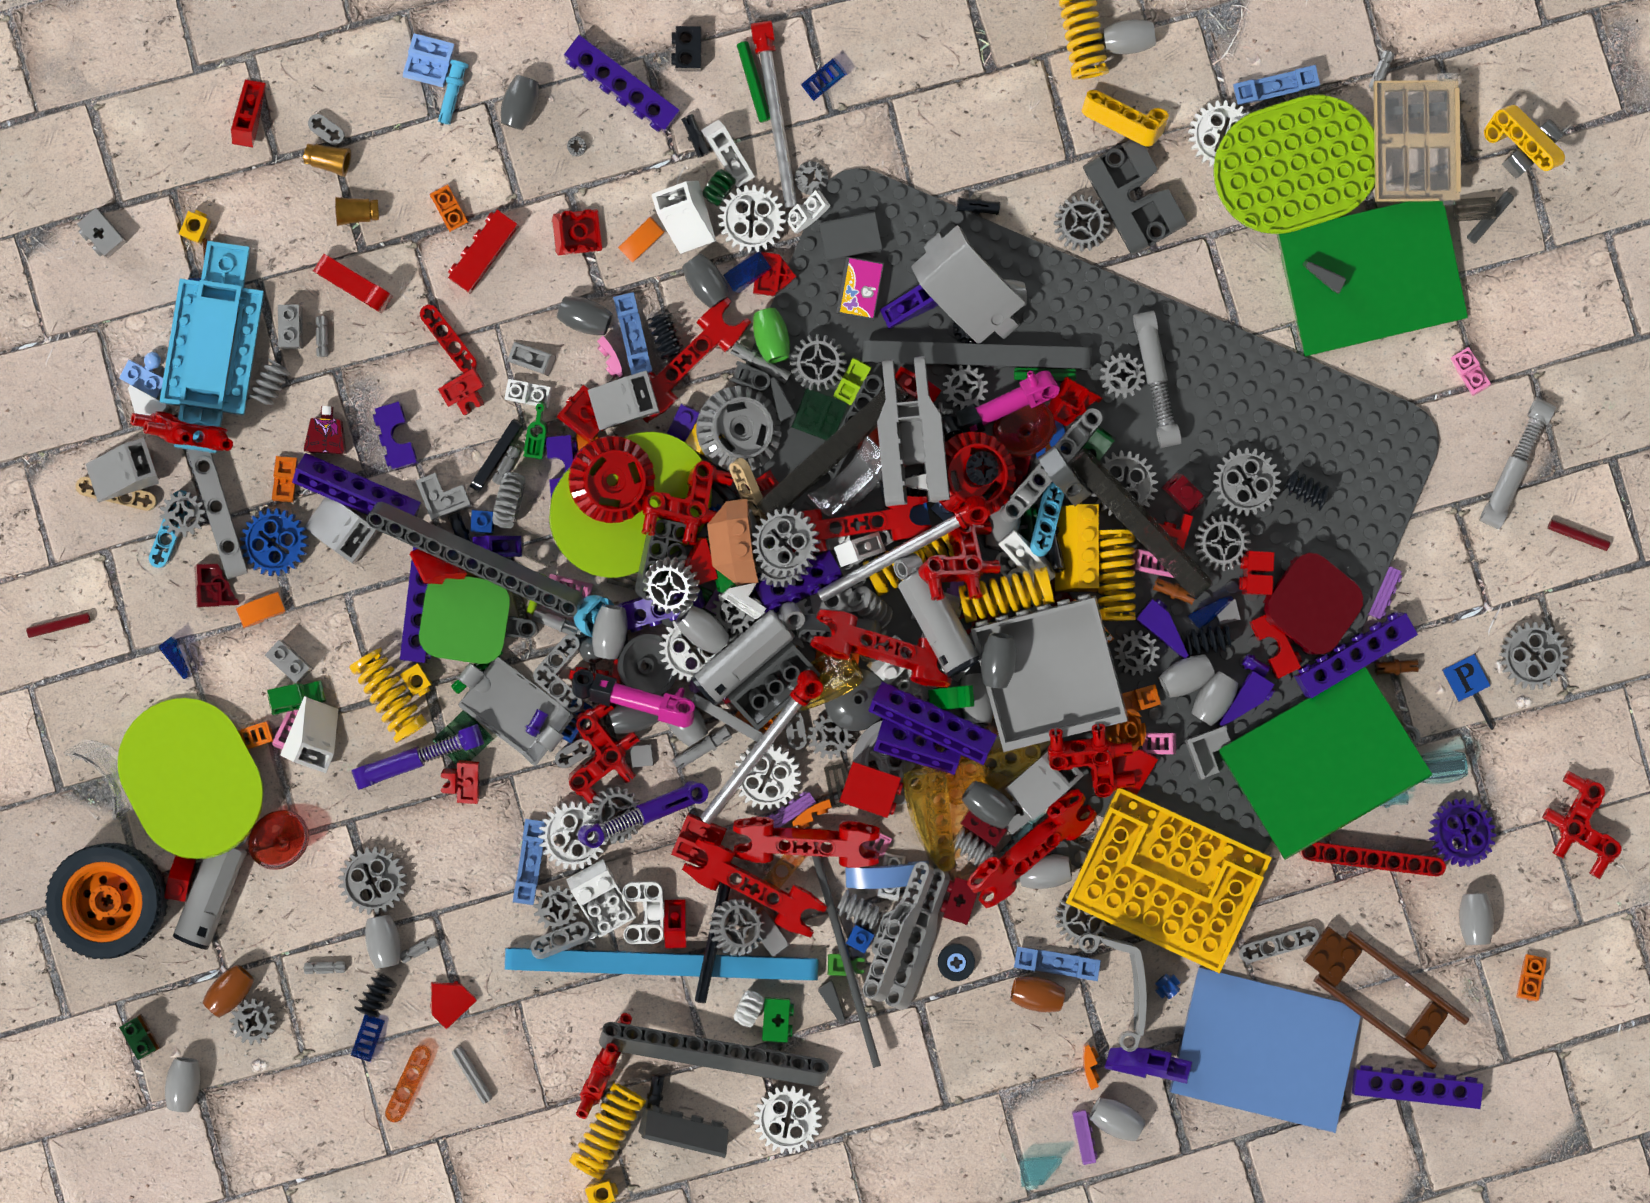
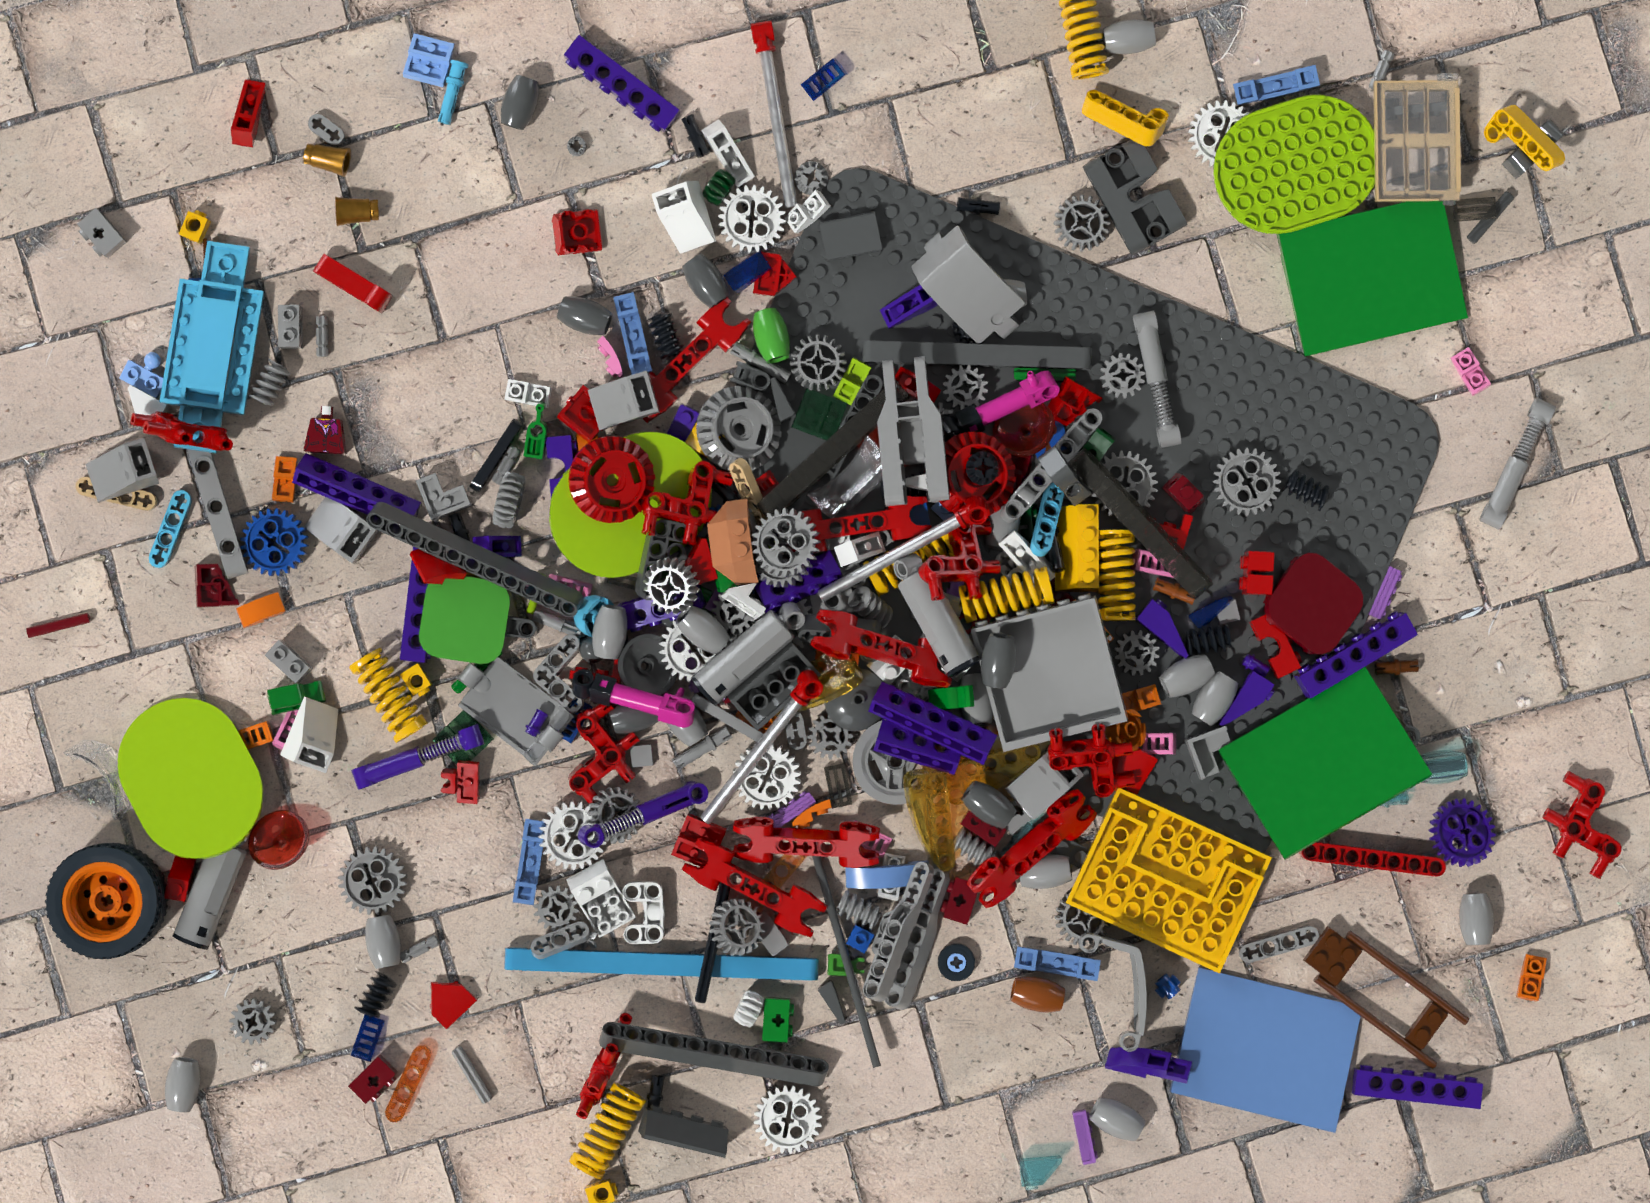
(137, 1038): dark green hips -> none
(173, 515): light grey gear -> none
(173, 653): clear blue slope -> none
(228, 991): dark orange piece -> none
(324, 967): light grey axle -> none
(364, 1089): none -> dark red brick
(389, 418): dark purple arch -> none
(448, 207): orange slope -> none
(448, 339): red beam -> none
(463, 391): red plate -> none
(482, 522): blue brick -> none
(483, 251): red brick -> none
(531, 358): light grey slope -> none
(576, 757): light grey beam -> none
(641, 239): orange slope -> none
(675, 923): red slope -> none
(692, 48): black brick -> none
(753, 81): green axle -> none
(859, 288): piece -> none
(871, 790): red brick -> none
(1089, 1060): orange slope -> none
(1221, 533): light grey gear -> none
(1330, 279): dark grey slope -> none
(1467, 680): blue piece -> none
(1547, 642): light grey gear -> none
(1578, 535): dark red piece -> none

